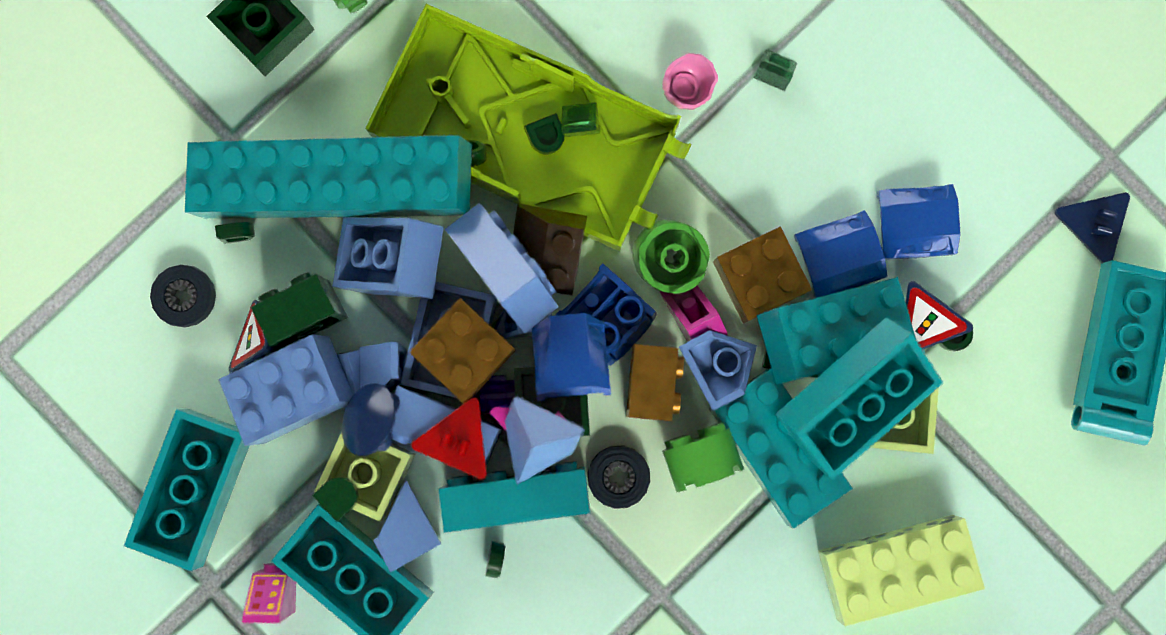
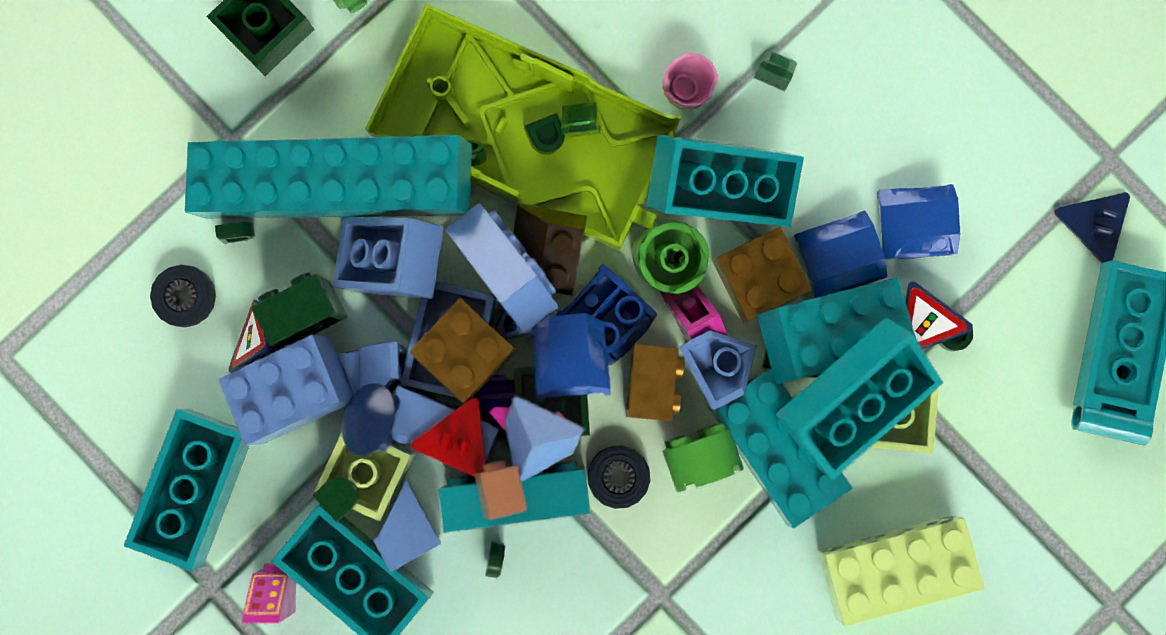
(500, 490): none -> nougat brick
(724, 181): none -> teal brick

